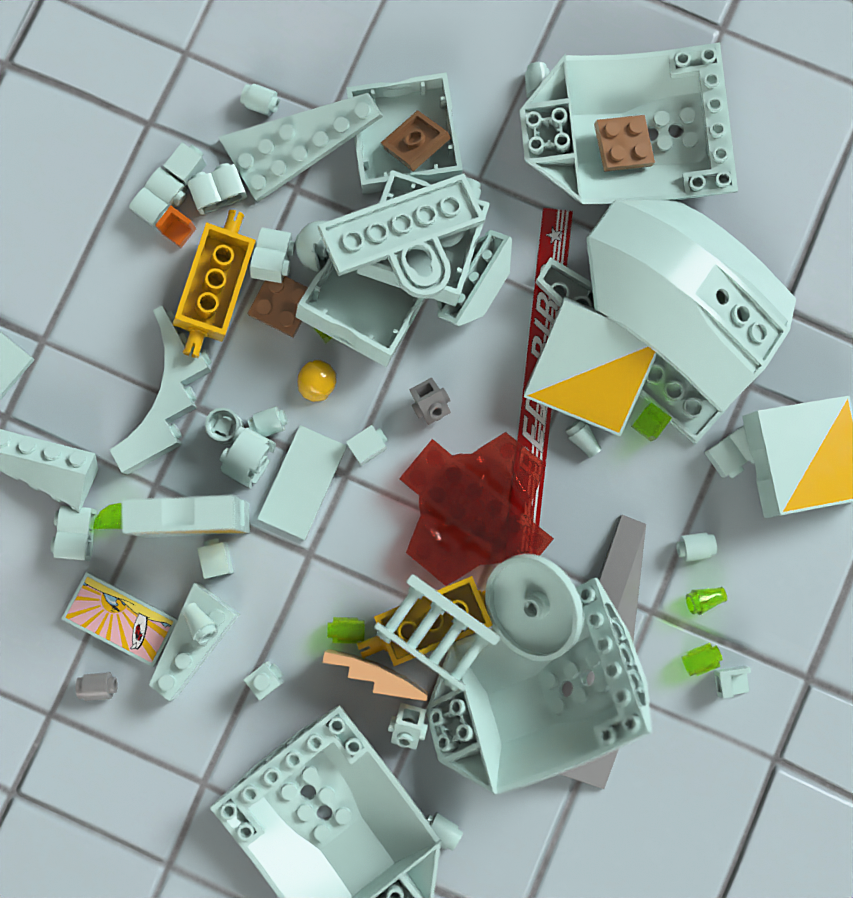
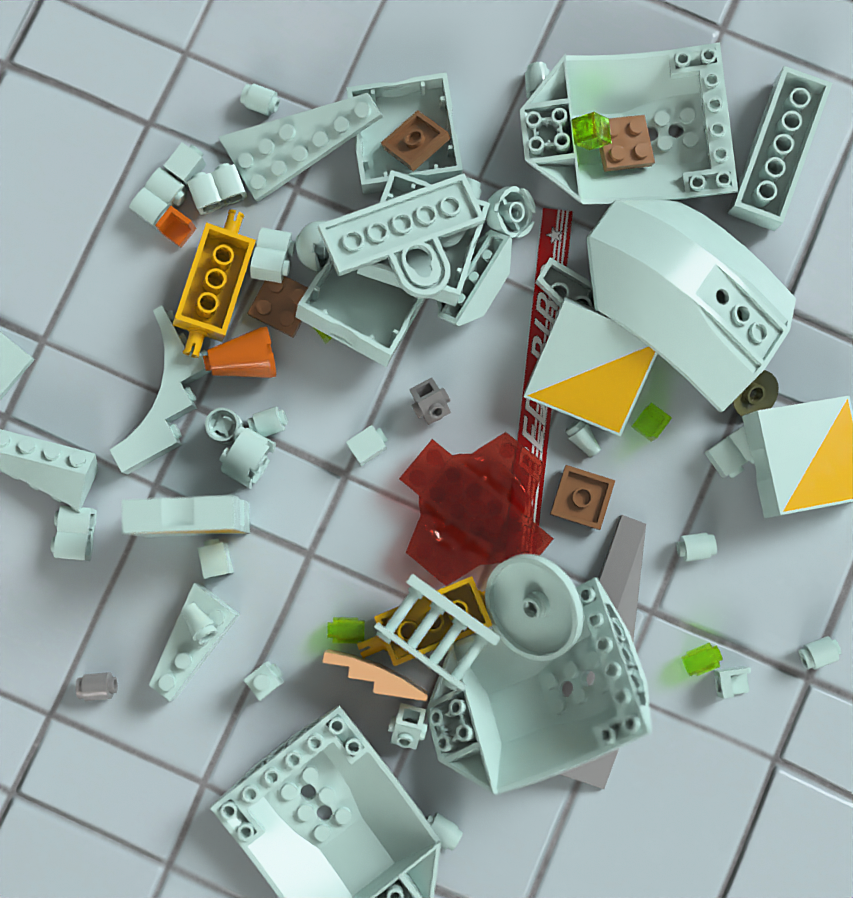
(109, 517): clear neon green plate -> none
(120, 619): tile -> none
(243, 356): none -> orange cone
(302, 482): light aqua tile -> none
(316, 380): yellow hair -> none
(511, 211): none -> light aqua cylinder
(582, 497): none -> medium nougat plate
(591, 131): none -> clear neon green brick
(679, 399): light aqua tile -> none
(702, 600): clear neon green cone -> none
(758, 395): none -> olive dish
(779, 148): none -> light aqua brick
(820, 653): none -> light aqua brick

